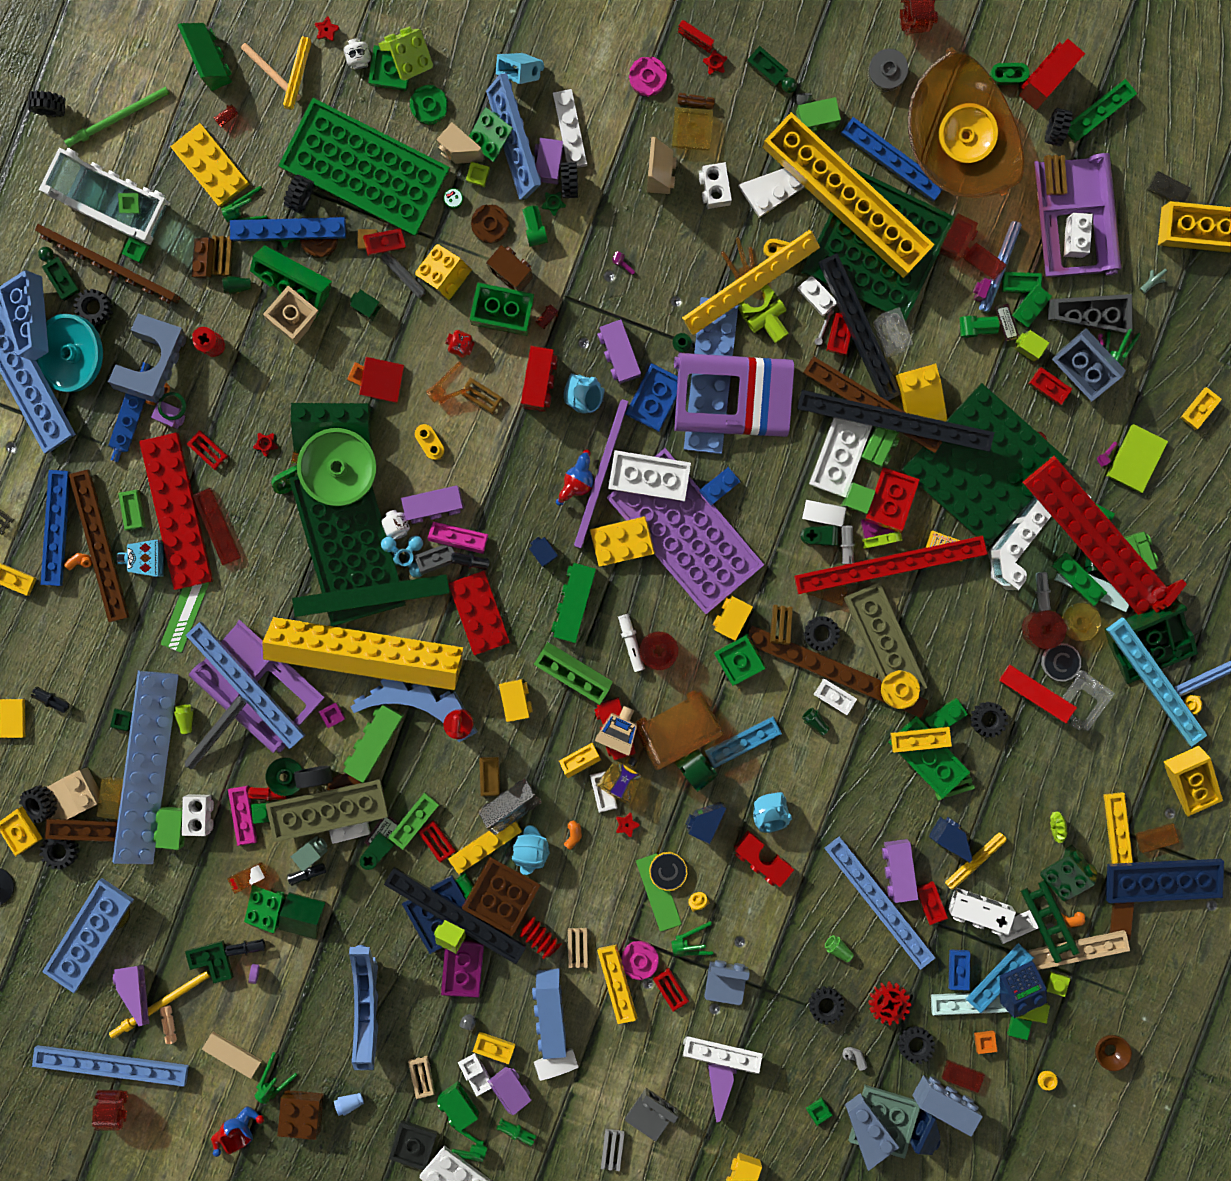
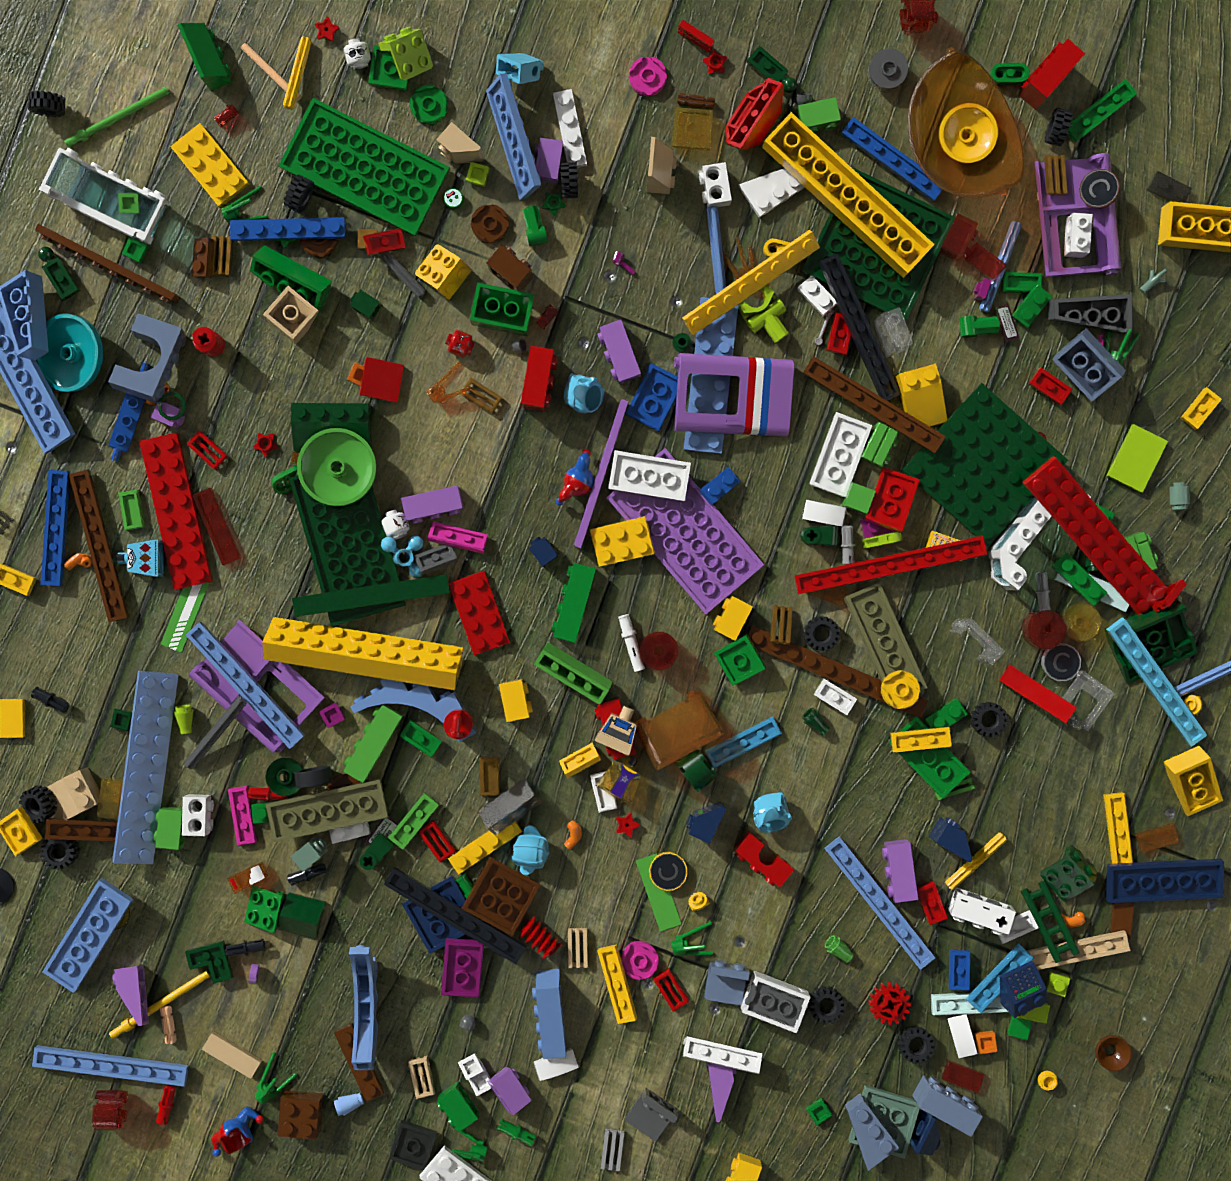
(105, 306): black tyre -> none
(166, 1105): none -> red axle
(236, 284): dark green cone -> none
(366, 1079): none -> reddish brown plate
(421, 738): none -> green plate
(429, 441): yellow plate -> none
(449, 936): lime brick -> none
(470, 561): black axle -> none
(490, 133): green hinge -> none
(494, 1047): yellow plate -> none
(519, 345): none -> dark grey hinge
(716, 248): none -> medium blue axle
(755, 115): none -> red wedge
(775, 1001): none -> dark grey piece
(856, 1055): light grey arm -> none
(896, 421): black plate -> none
(962, 1036): none -> white slope
(992, 649): none -> clear window
(1031, 345): lime brick -> none
(1058, 827): lime gear -> none
(1099, 188): none -> black tile
(1104, 458): magenta hand -> none
(1179, 496): none -> sand green brick

